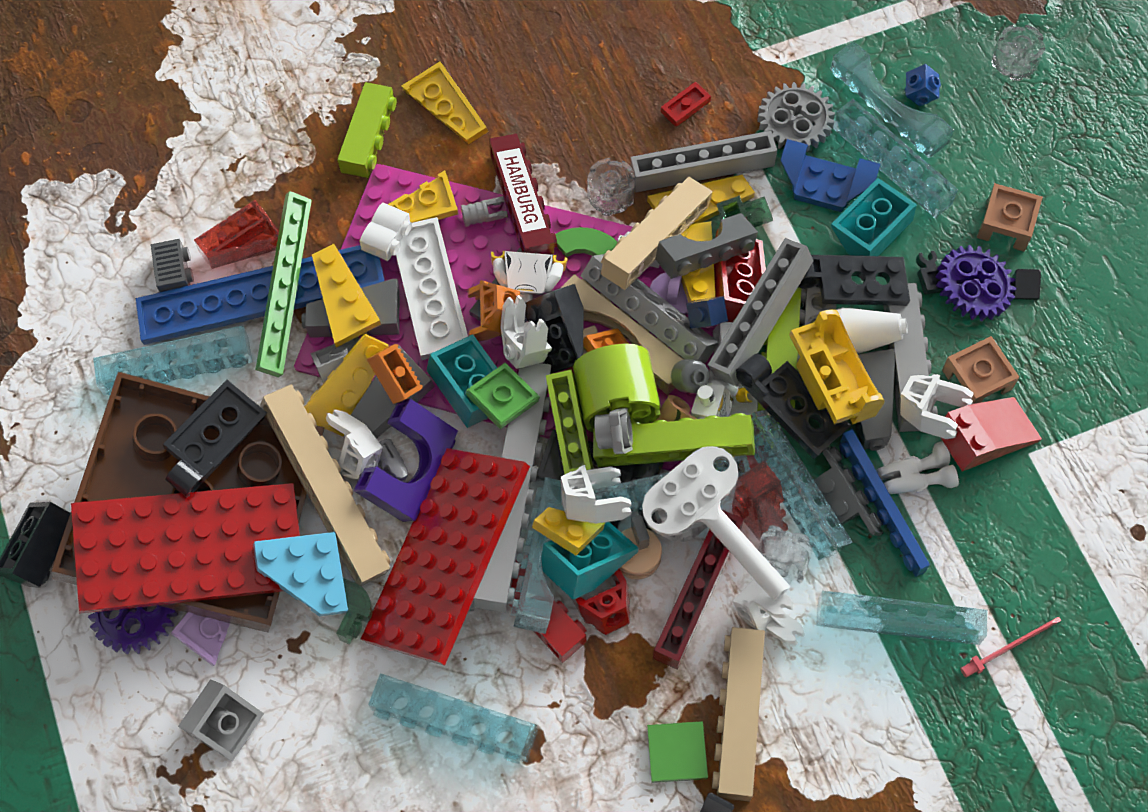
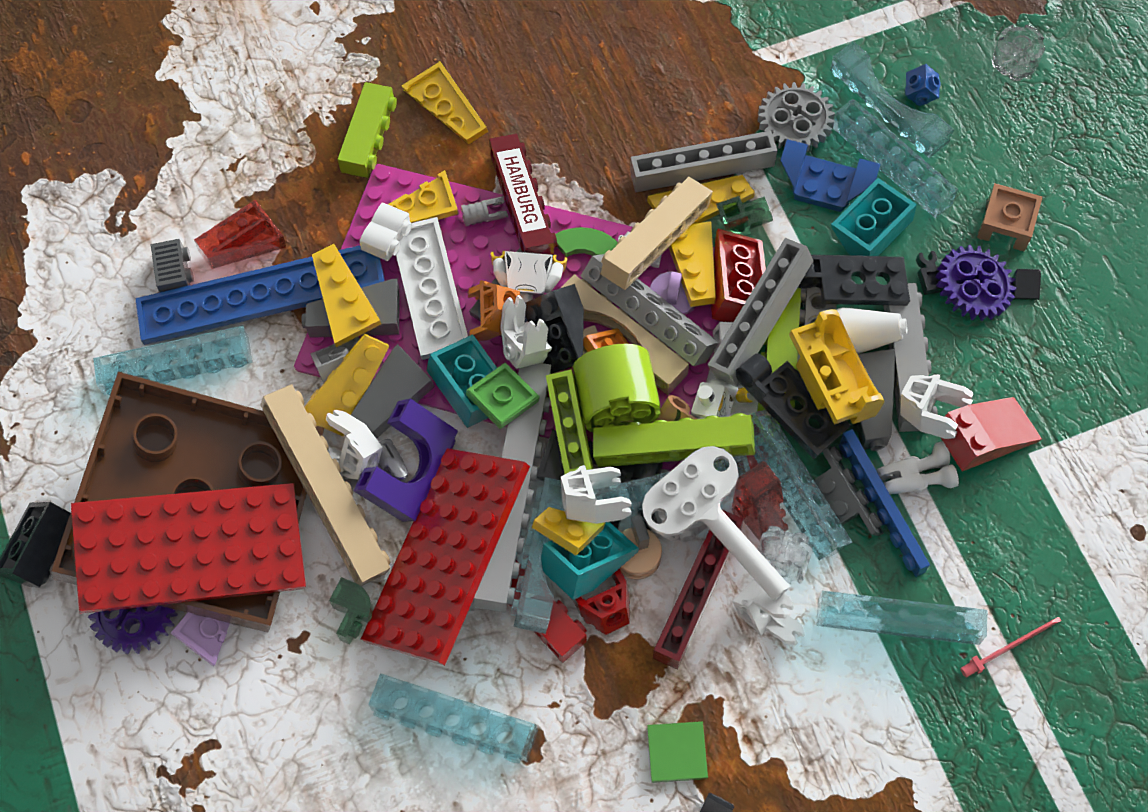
(203, 456): black hinge -> none
(221, 719): light grey slope -> none
(283, 285): plate -> none
(306, 570): medium azure plate -> none
(394, 373): orange brick -> none
(611, 186): clear brick -> none
(614, 431): light grey piece -> none
(682, 255): dark grey arch -> none
(685, 104): red plate -> none
(689, 375): dark grey head -> none
(707, 312): dark blue brick -> none
(740, 714): tan brick -> none
(982, 369): nougat panel -> none

